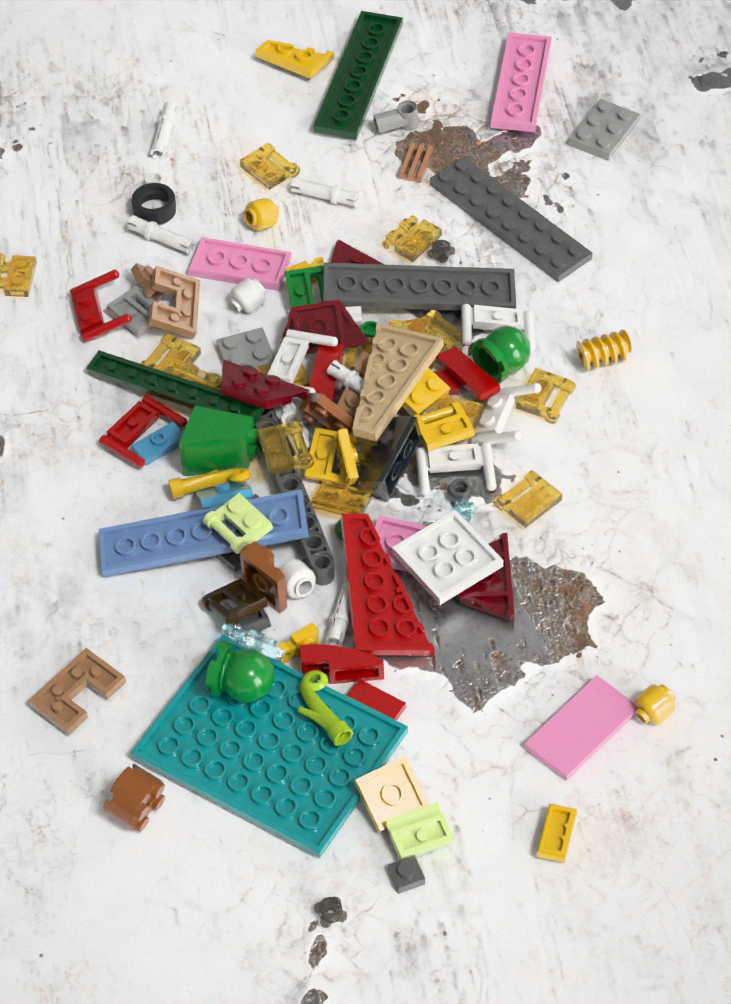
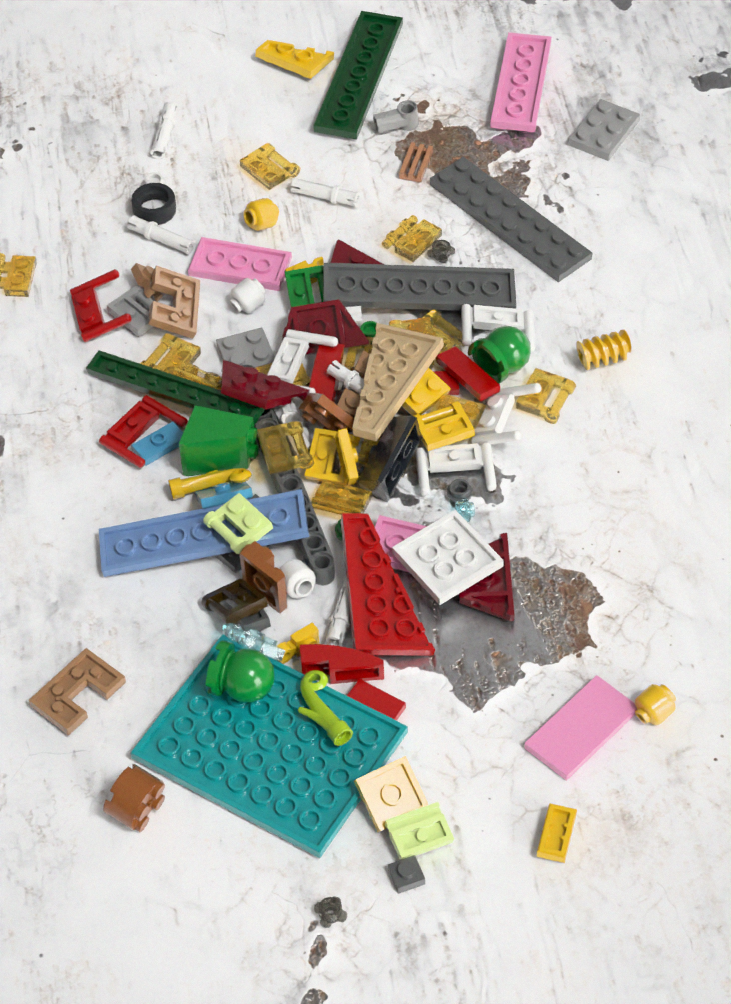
(531, 504): clear yellow plate -> none

